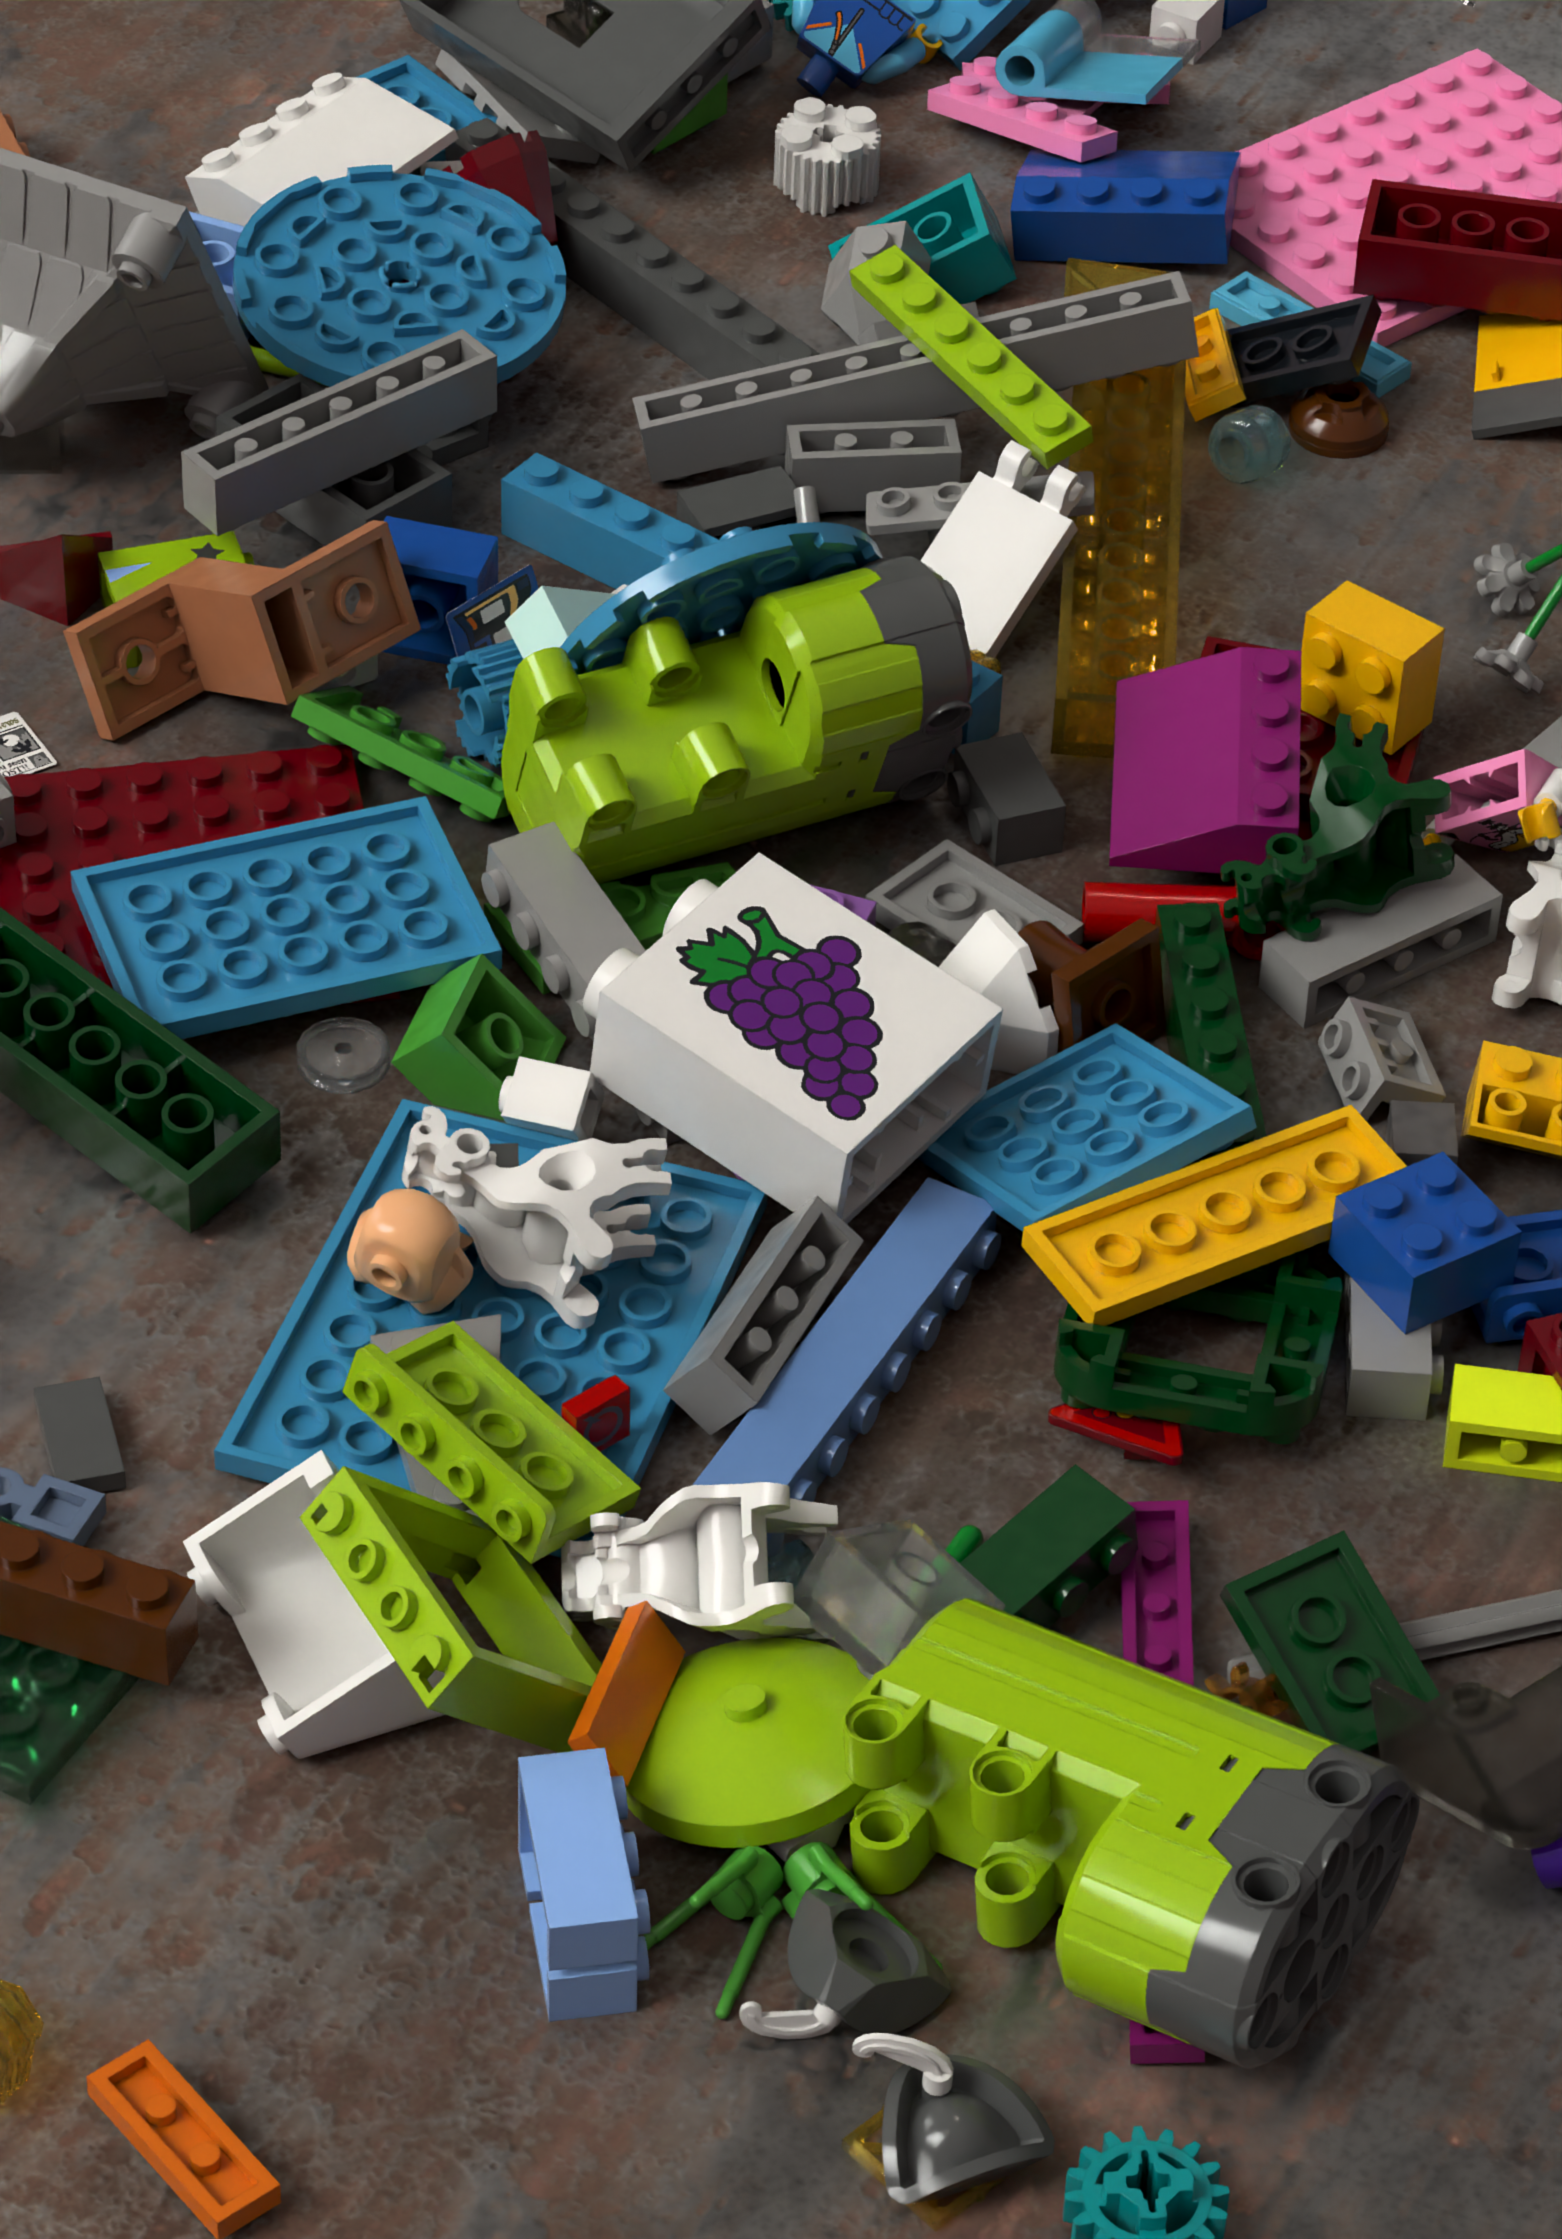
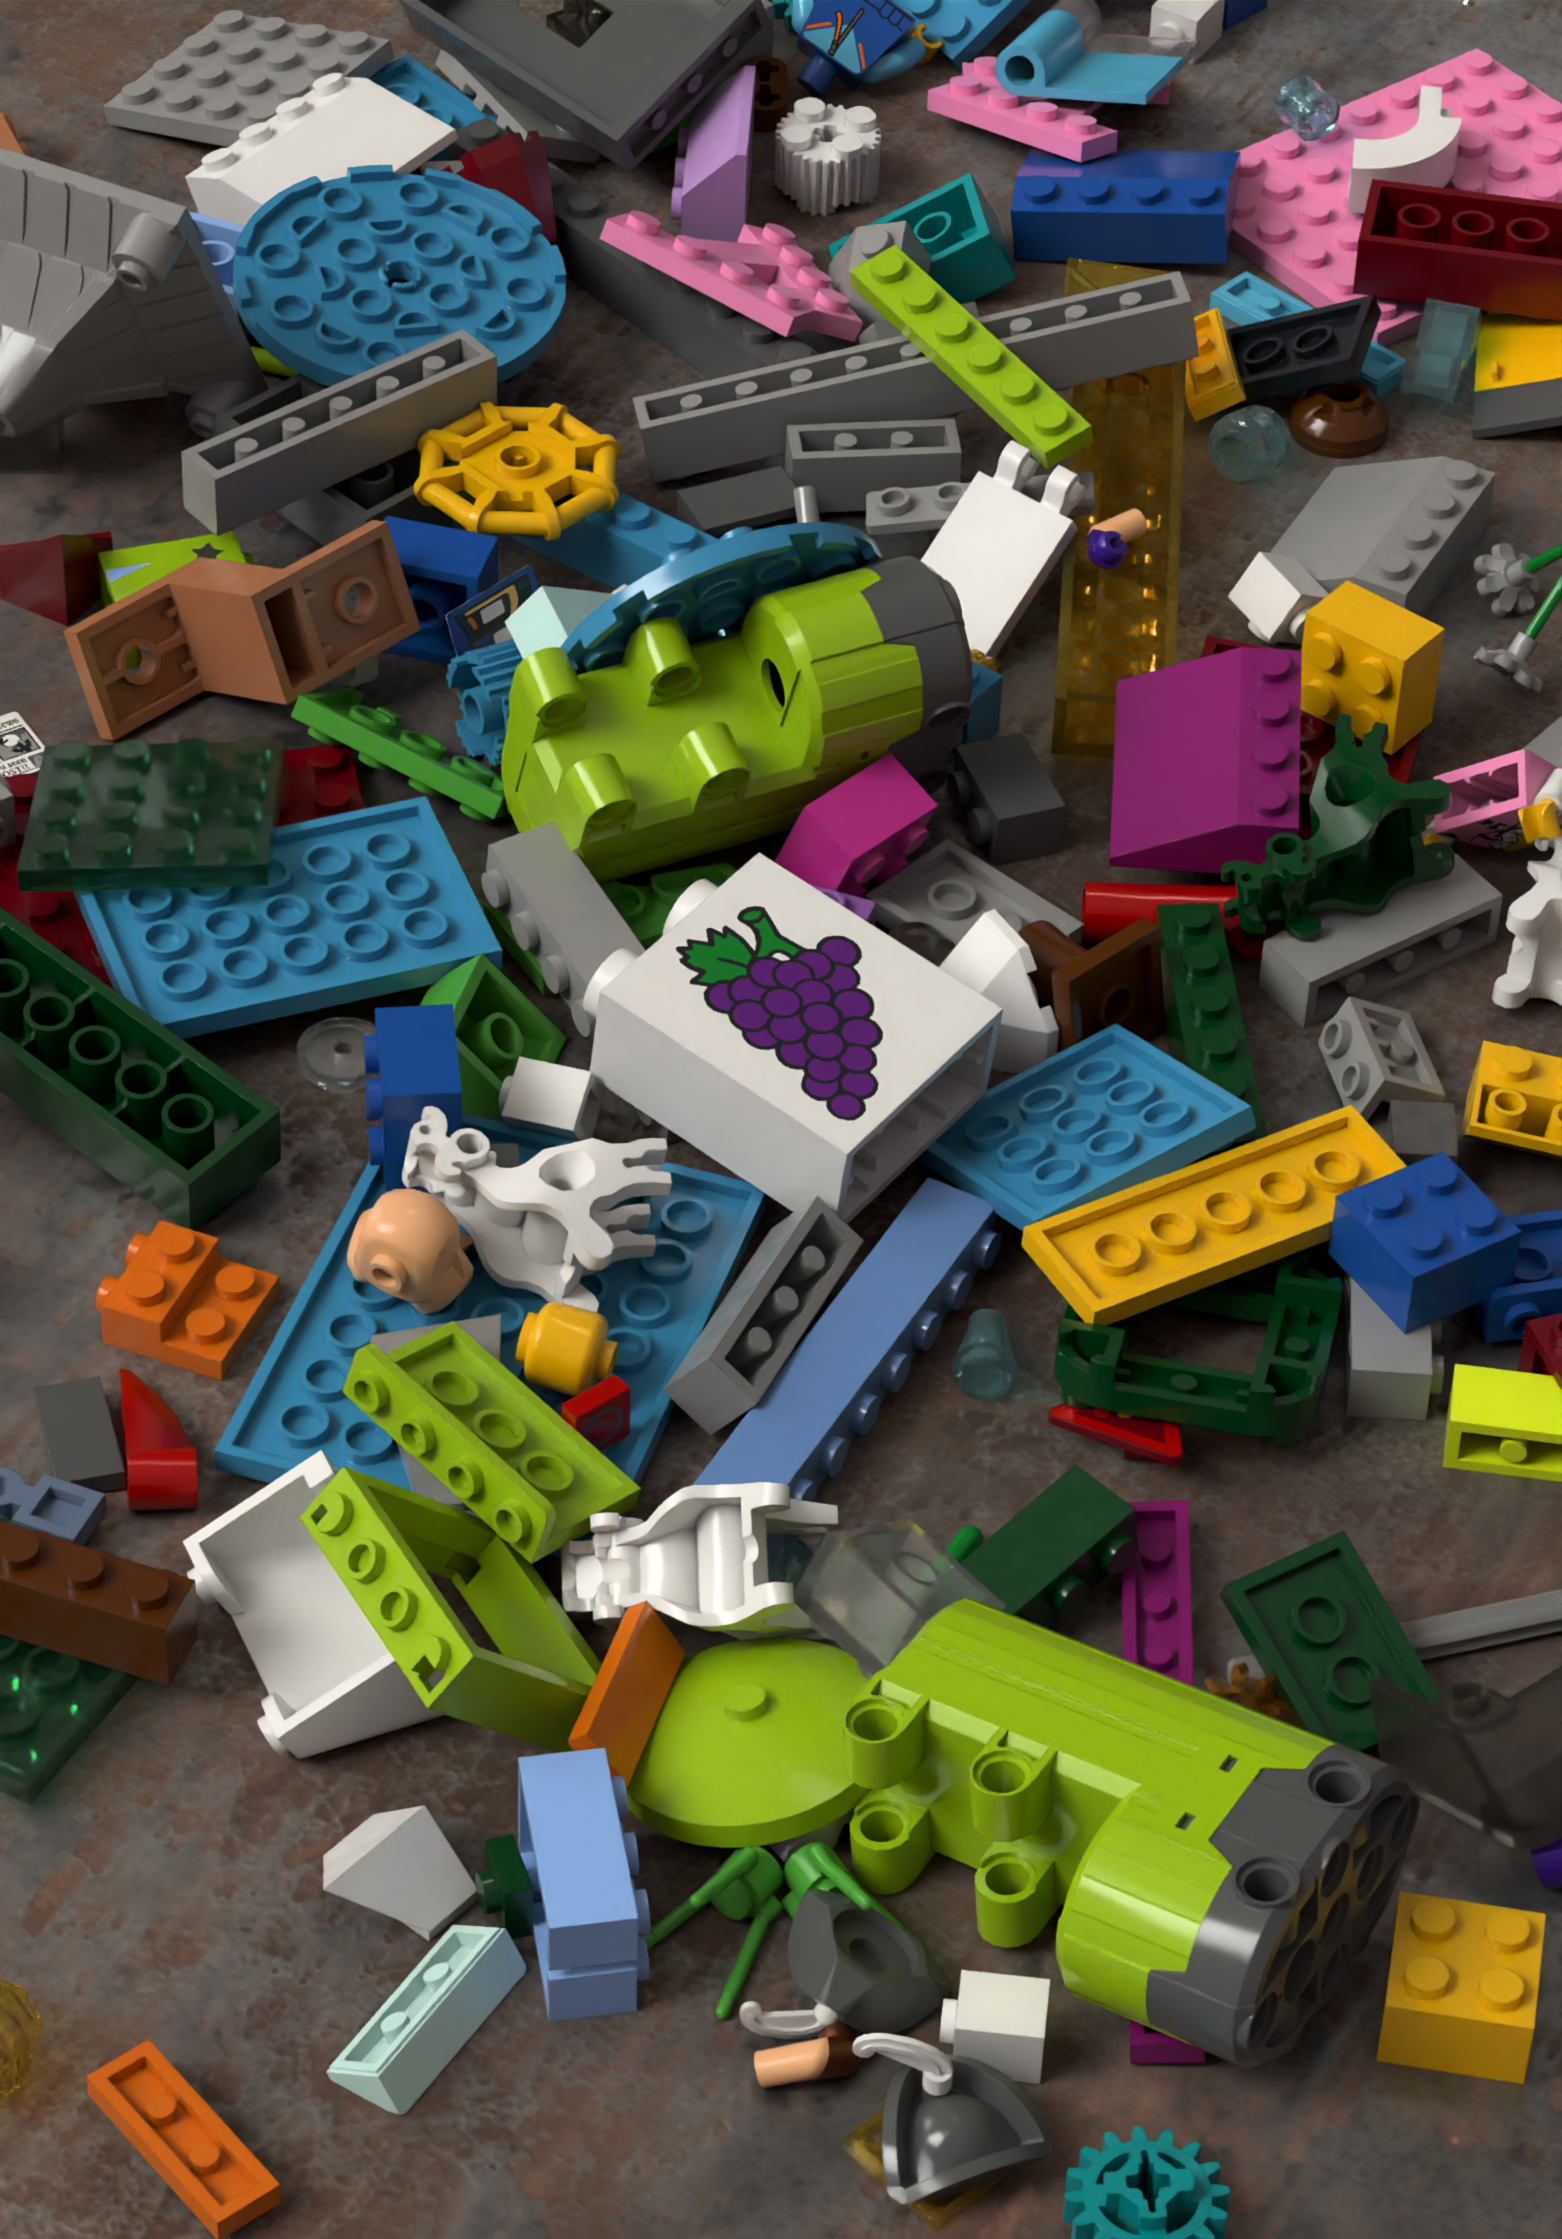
(154, 815): none -> clear green plate
(156, 1450): none -> red piece
(184, 1301): none -> orange plate
(239, 75): none -> light grey plate
(401, 1869): none -> white slope
(414, 1069): none -> blue brick
(429, 2017): none -> light aqua slope
(506, 1887): none -> dark green plate
(517, 470): none -> yellow plate
(566, 1348): none -> yellow head
(716, 161): none -> lavender slope
(740, 274): none -> bright pink plate
(770, 92): none -> reddish brown beam
(809, 2060): none -> light nougat arm
(859, 830): none -> dark pink brick
(985, 1358): none -> clear light blue cone
(999, 2022): none -> white brick
(1107, 538): none -> arm
(1276, 596): none -> white brick
(1306, 108): none -> clear light blue wheel
(1392, 527): none -> light grey slope
(1418, 157): none -> white arch
(1442, 351): none -> clear light blue brick
(1461, 1987): none -> yellow brick

